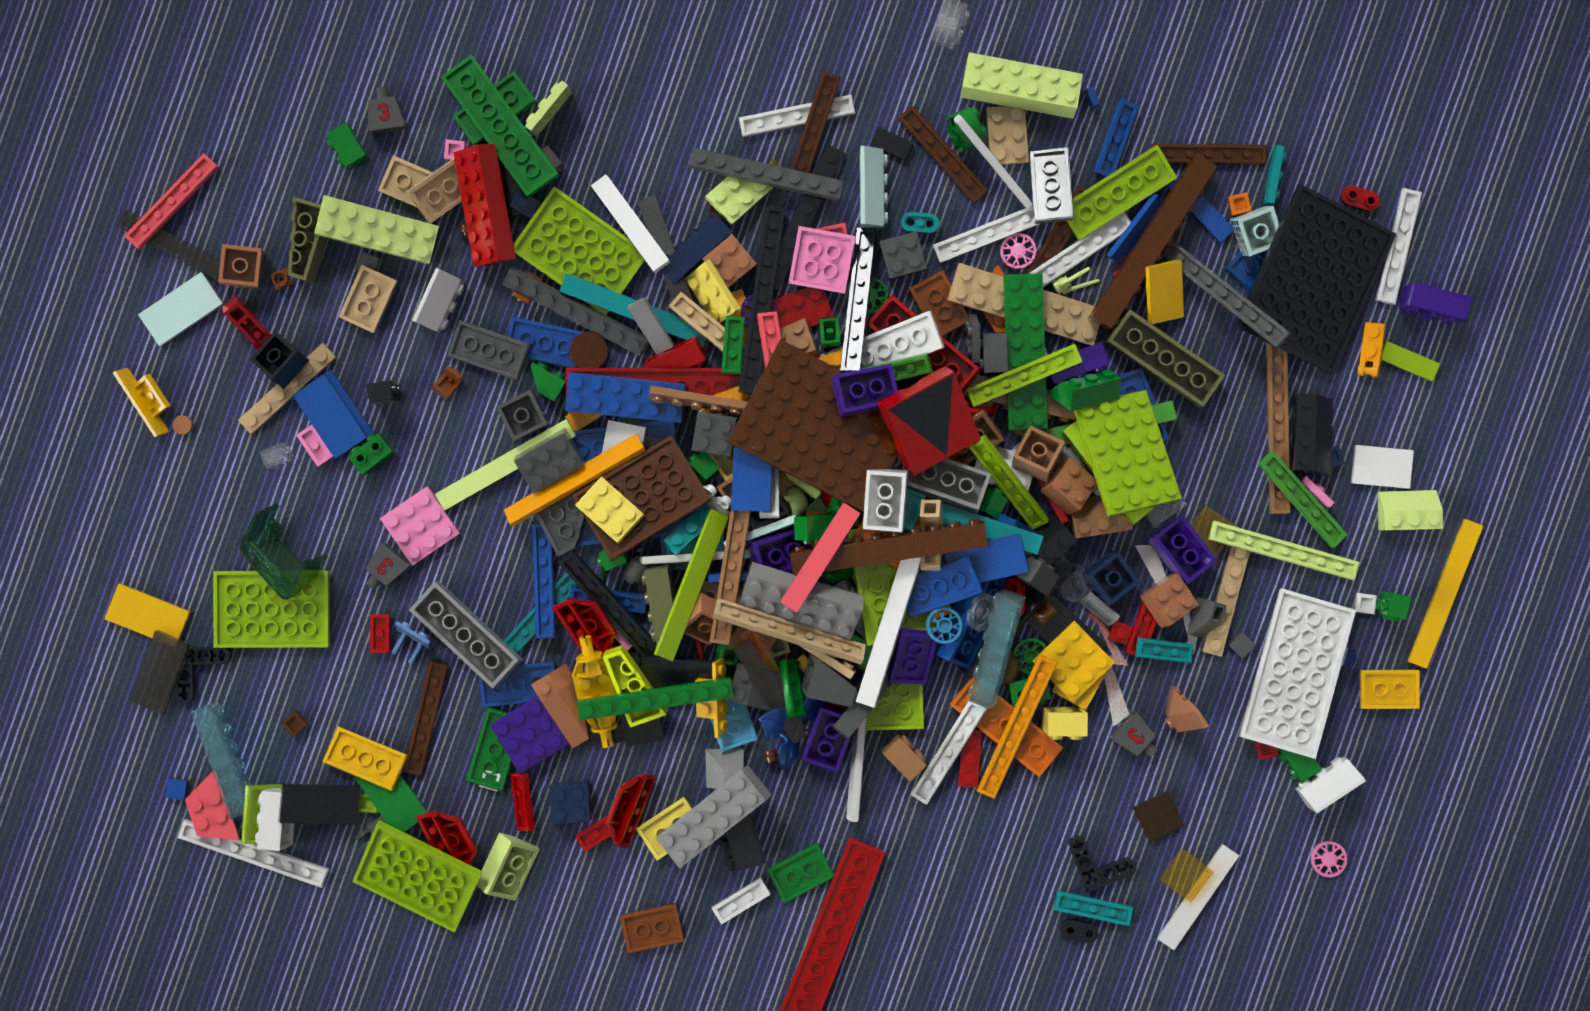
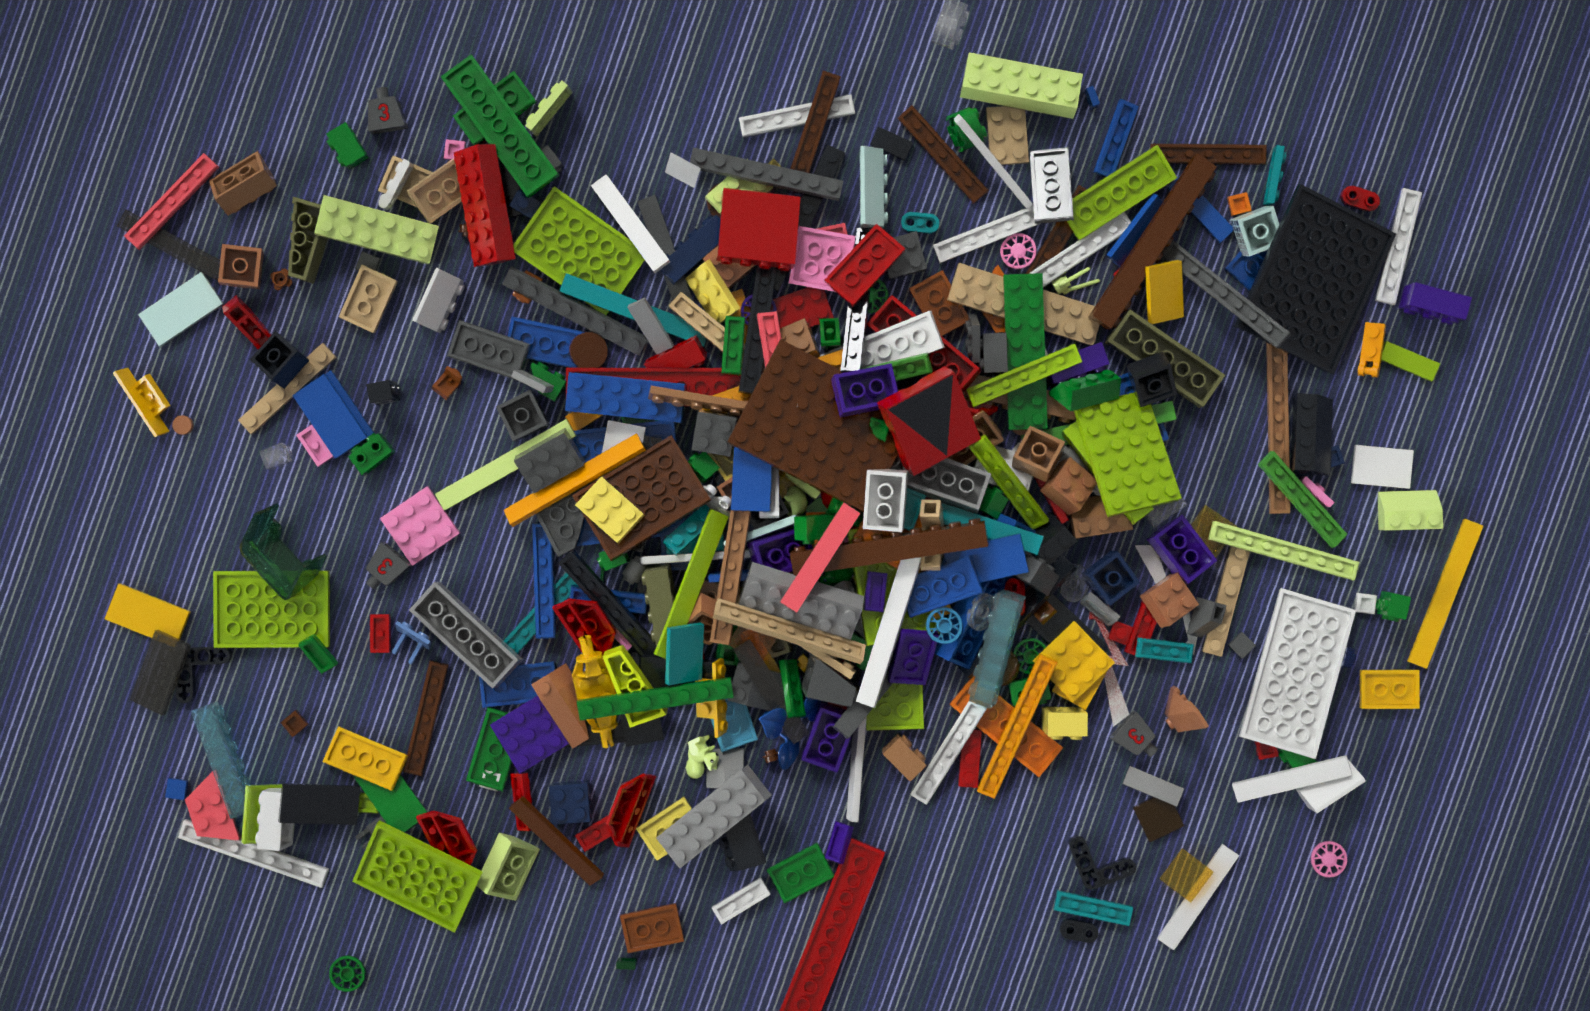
(242, 183): none -> medium nougat slope
(318, 653): none -> green tile
(347, 973): none -> green wheel
(396, 184): none -> white hinge
(532, 381): none -> light grey tile
(556, 841): none -> reddish brown tile
(626, 963): none -> dark green tile
(682, 170): none -> white sticker
(684, 653): none -> teal tile
(700, 753): none -> yellowish green animal
(758, 229): none -> red panel
(839, 842): none -> dark purple tile
(864, 265): none -> red plate
(875, 591): none -> dark purple tile
(879, 428): none -> green tile
(1152, 379): none -> black slope
(1153, 786): none -> light grey tile
(1292, 778): none -> white tile

